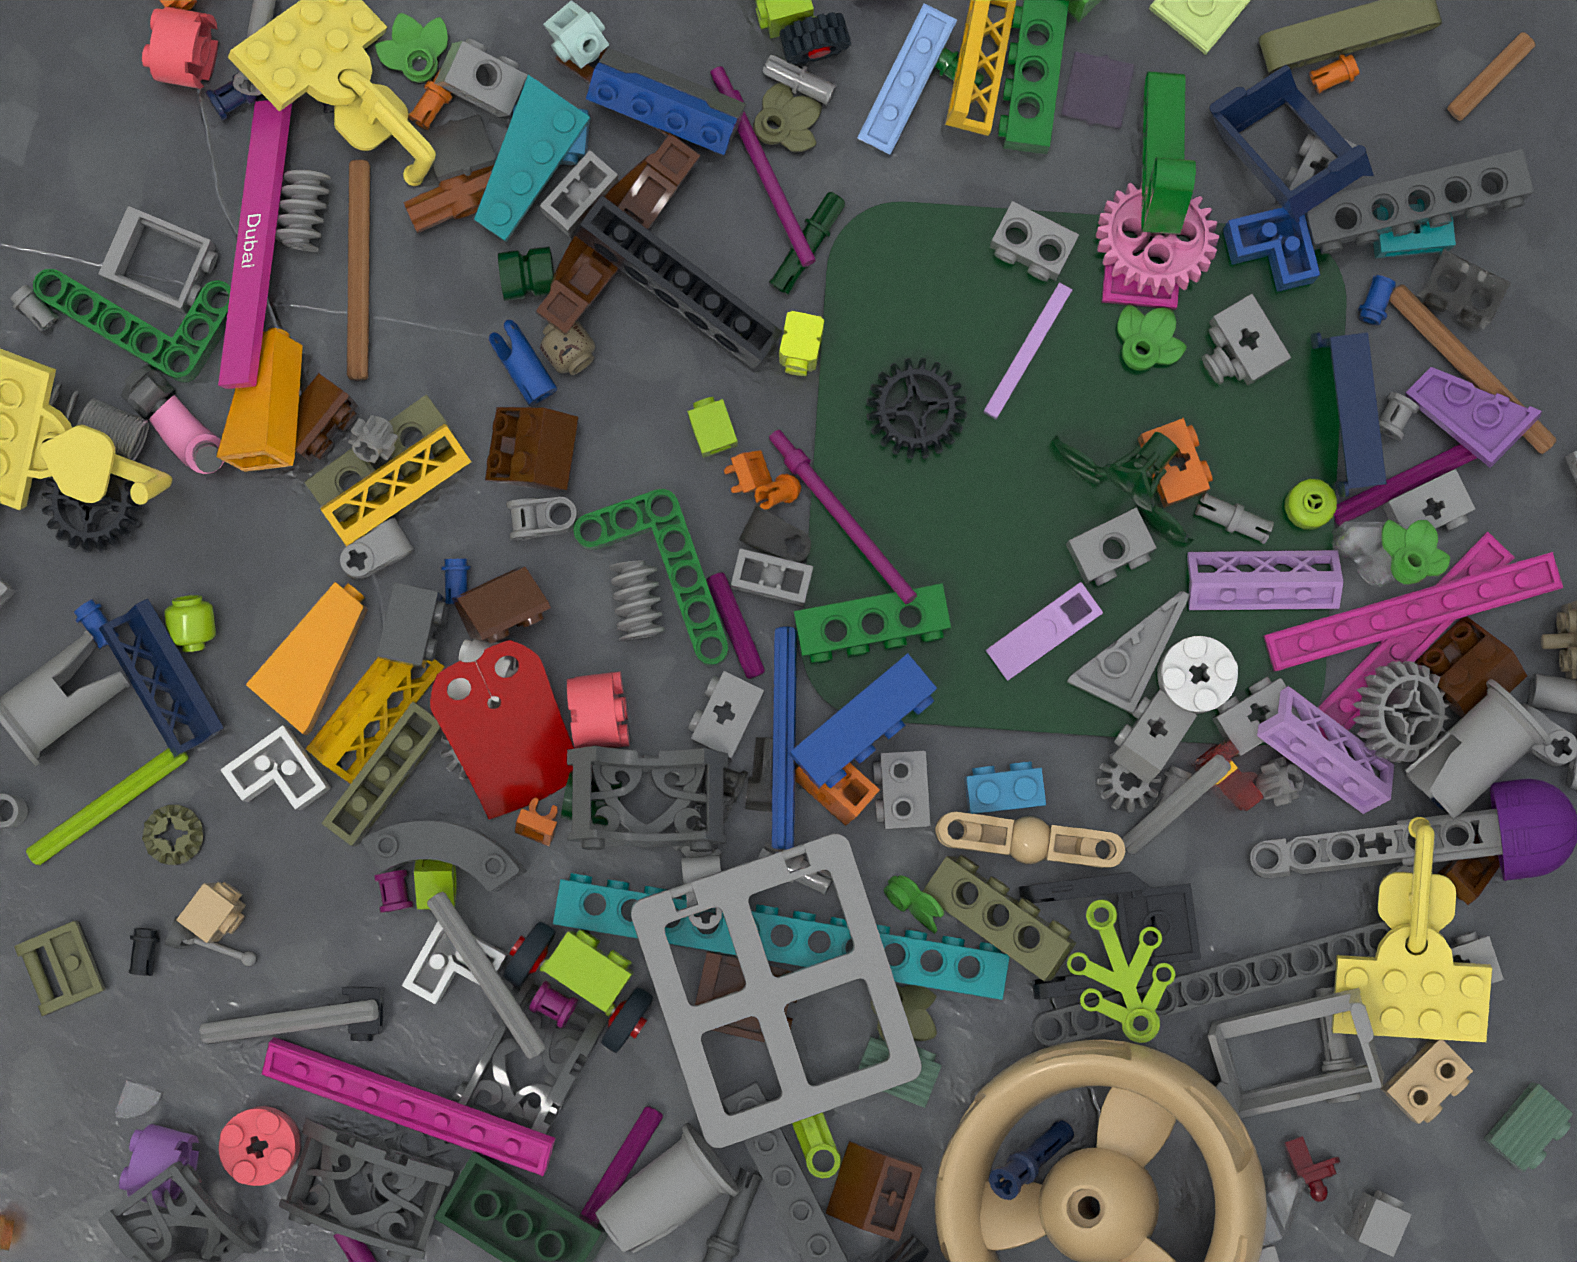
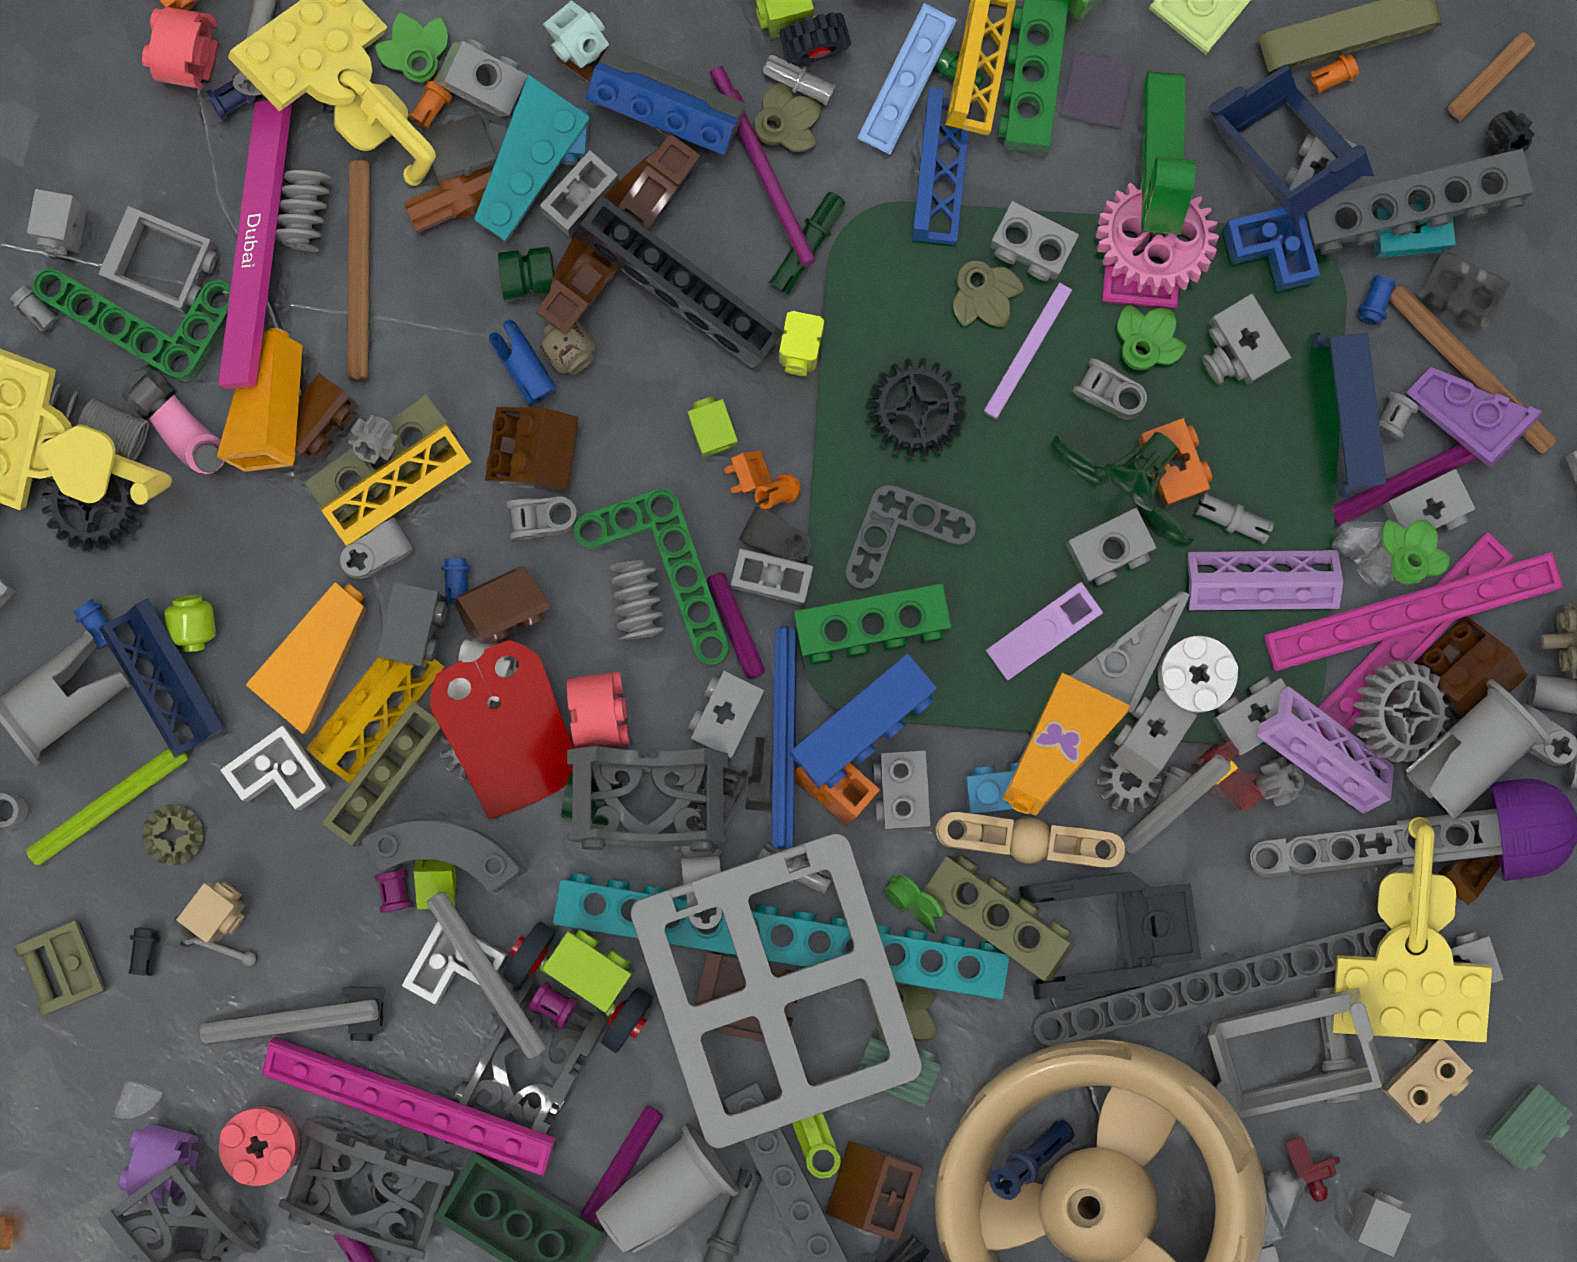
(56, 222): none -> light grey brick
(535, 826): orange tile -> none
(798, 464): magenta bar -> none
(888, 523): none -> dark grey beam
(927, 175): none -> blue fence
(989, 298): none -> olive plate
(1064, 738): none -> light orange slope
(1109, 389): none -> light grey piece
(1124, 978): lime plant -> none
(1304, 515): lime head -> none
(1510, 132): none -> black gear

